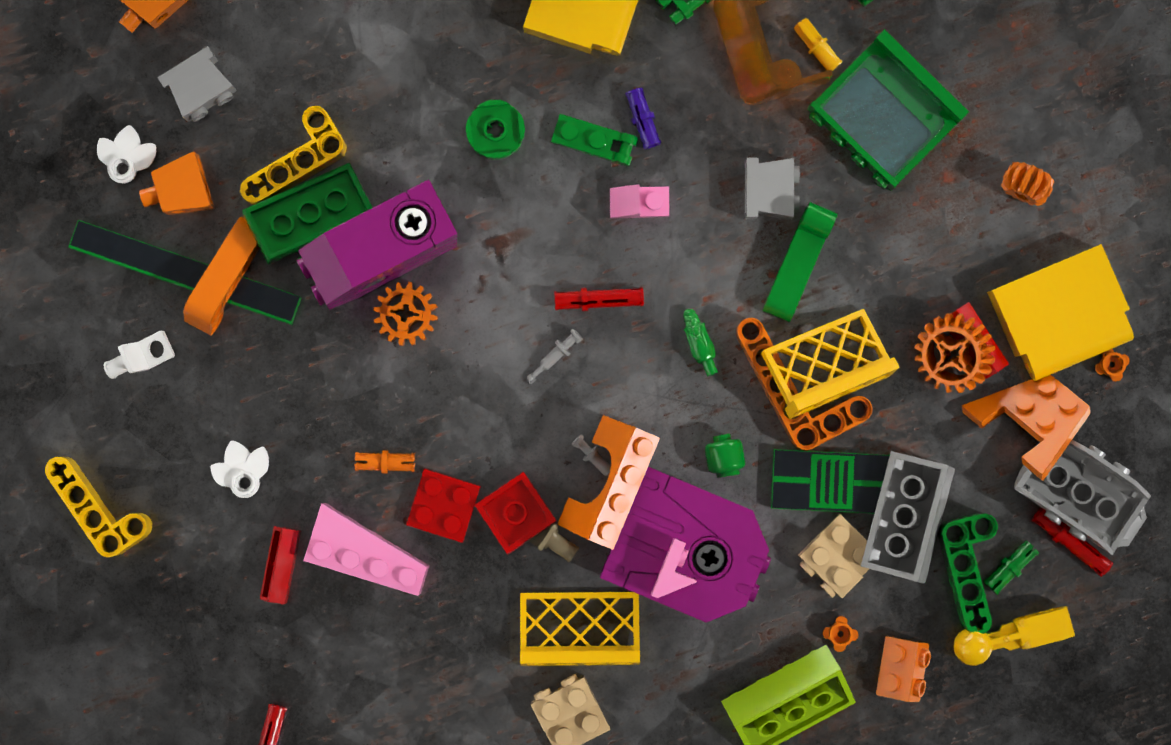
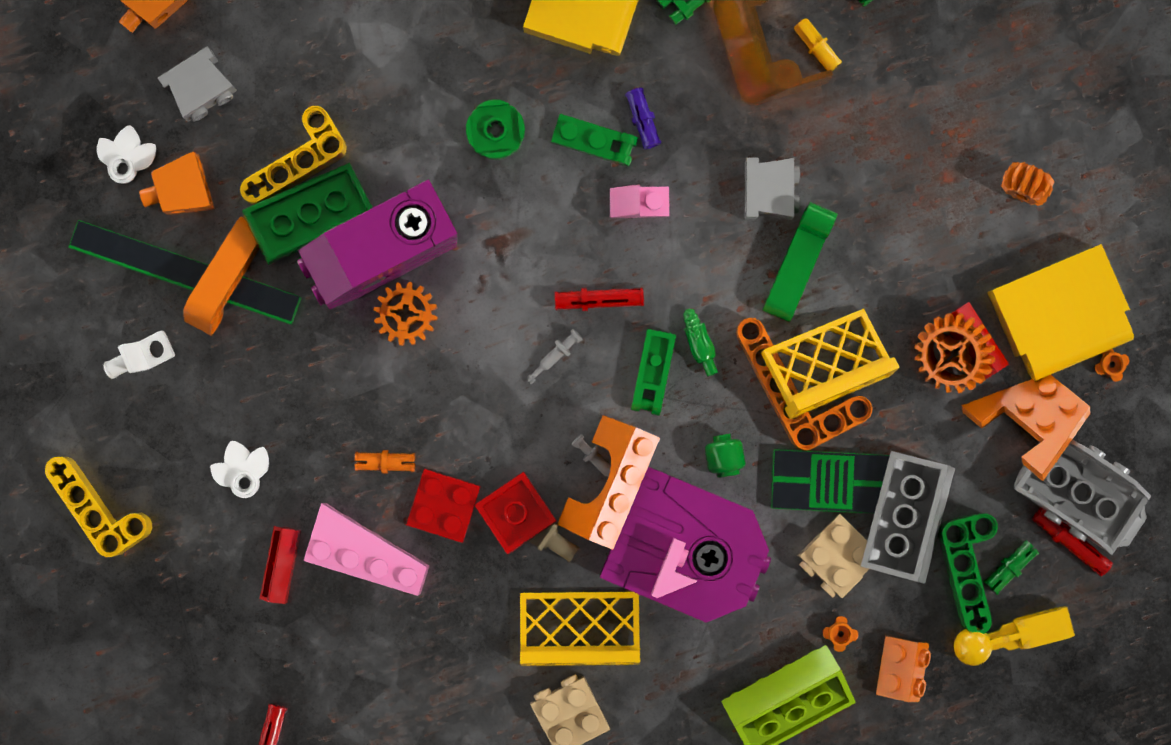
(653, 370): none -> green plate
(887, 111): clear light blue panel -> none

